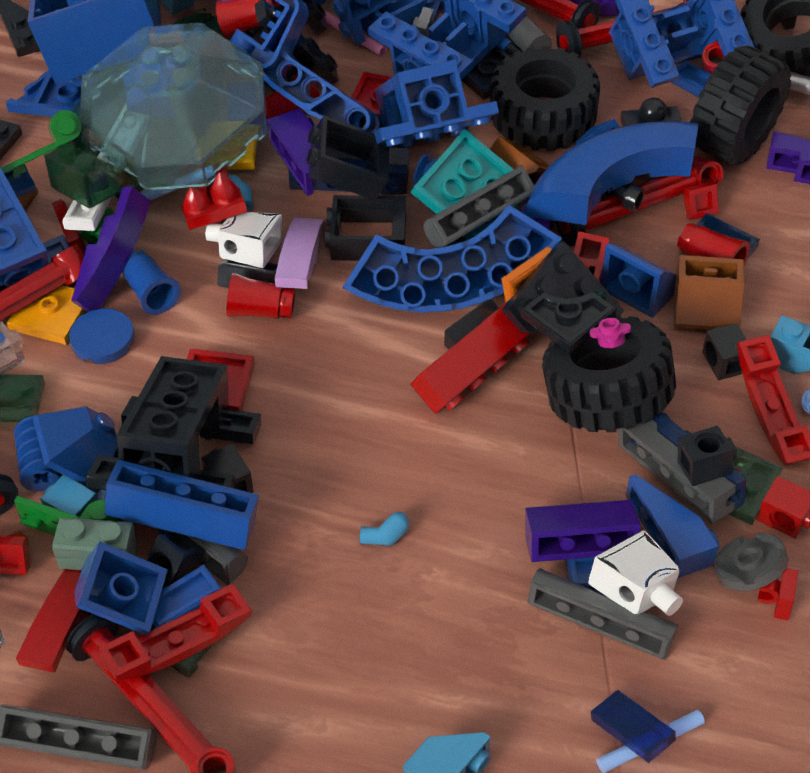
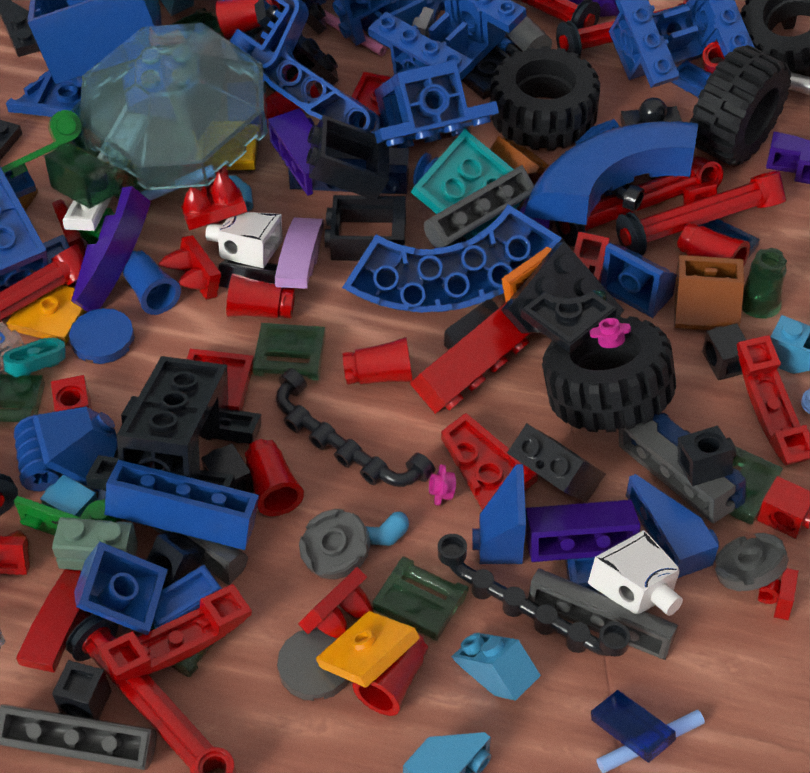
(34, 356): none -> teal plate
(70, 393): none -> red brick
(82, 690): none -> black brick
(198, 267): none -> red tile
(272, 479): none -> red plant
(289, 342): none -> clear green plate
(300, 669): none -> dark grey tile
(334, 544): none -> dark grey tile
(348, 450): none -> black bar
(349, 597): none -> red tile
(367, 648): none -> light orange plate
(378, 363): none -> red plant
(389, 689): none -> red plant
(416, 606): none -> clear green plate
(442, 485): none -> dark pink plate
(481, 458): none -> red wing
(497, 664): none -> dark azure slope
(503, 523): none -> blue slope
(556, 463): none -> black window
(613, 636): none -> black bar
(762, 191): none -> red piece
(765, 284): none -> clear green plant

